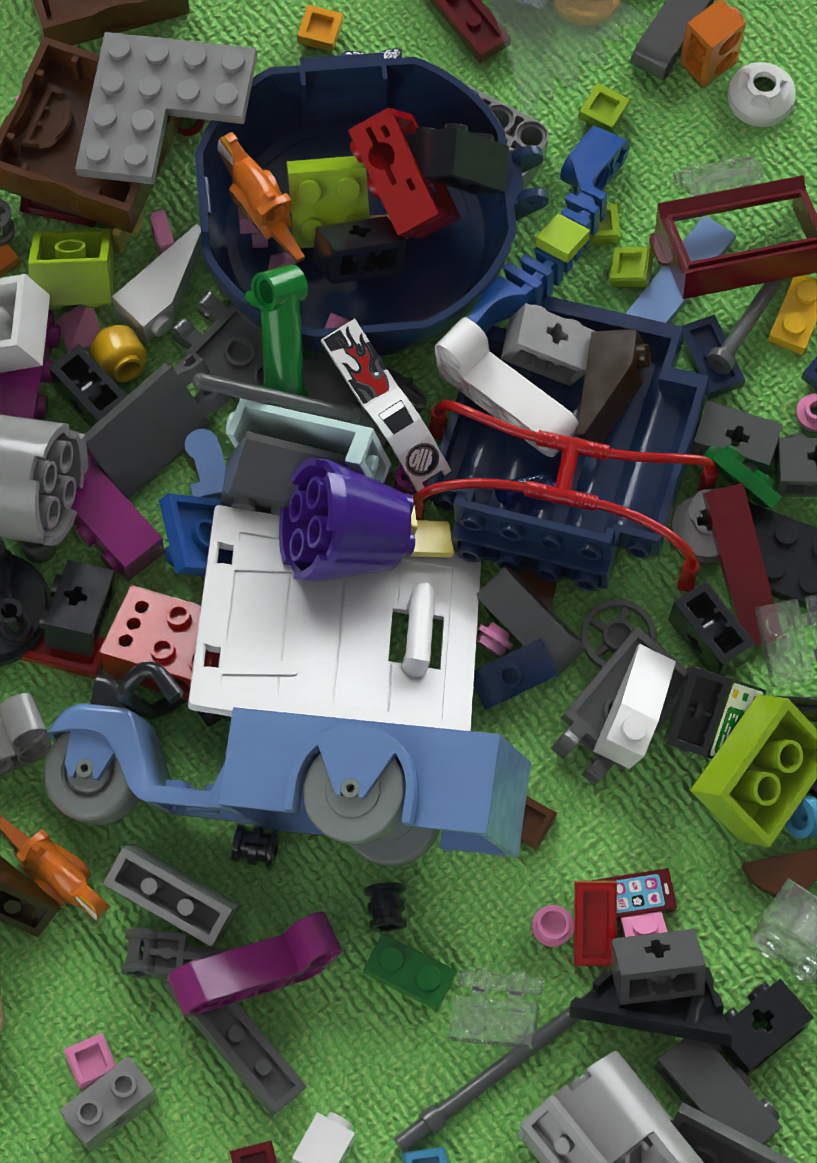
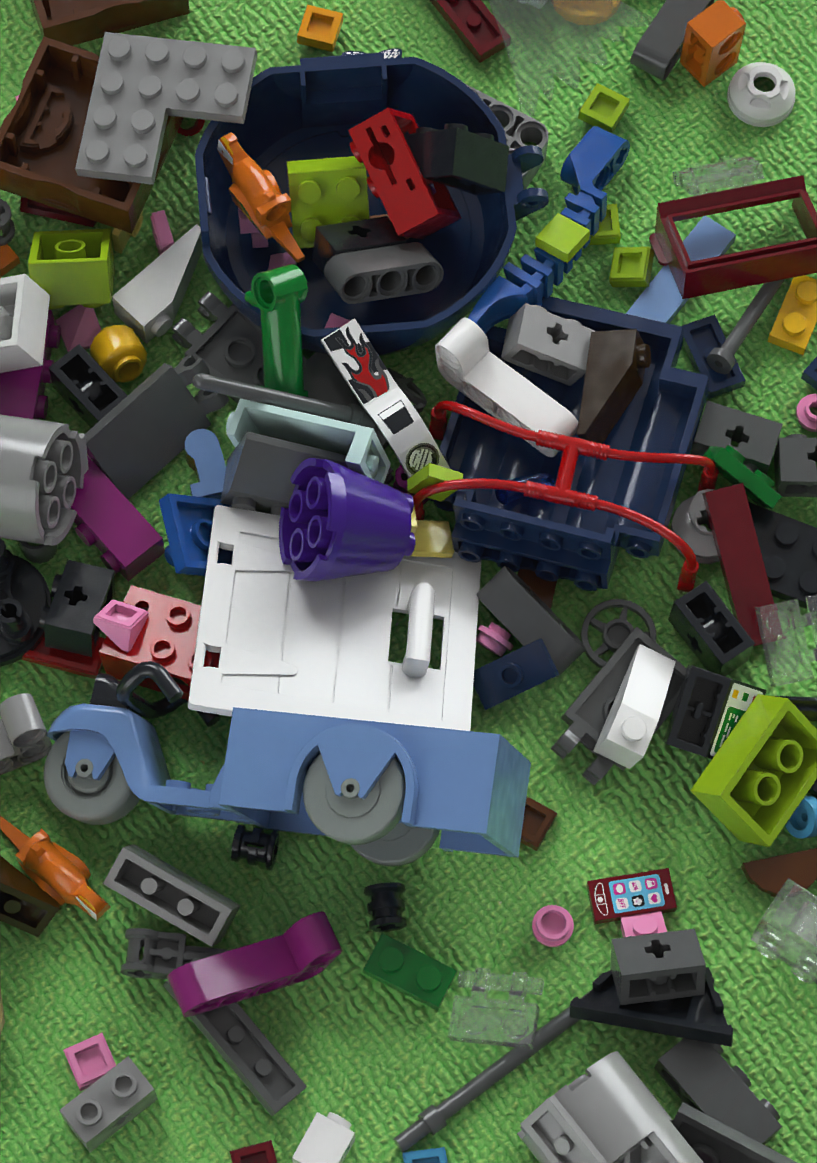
(121, 623): none -> bright pink slope
(383, 272): none -> dark grey beam
(430, 475): none -> lime tile
(594, 922): red tile -> none
(785, 1020): black brick -> none

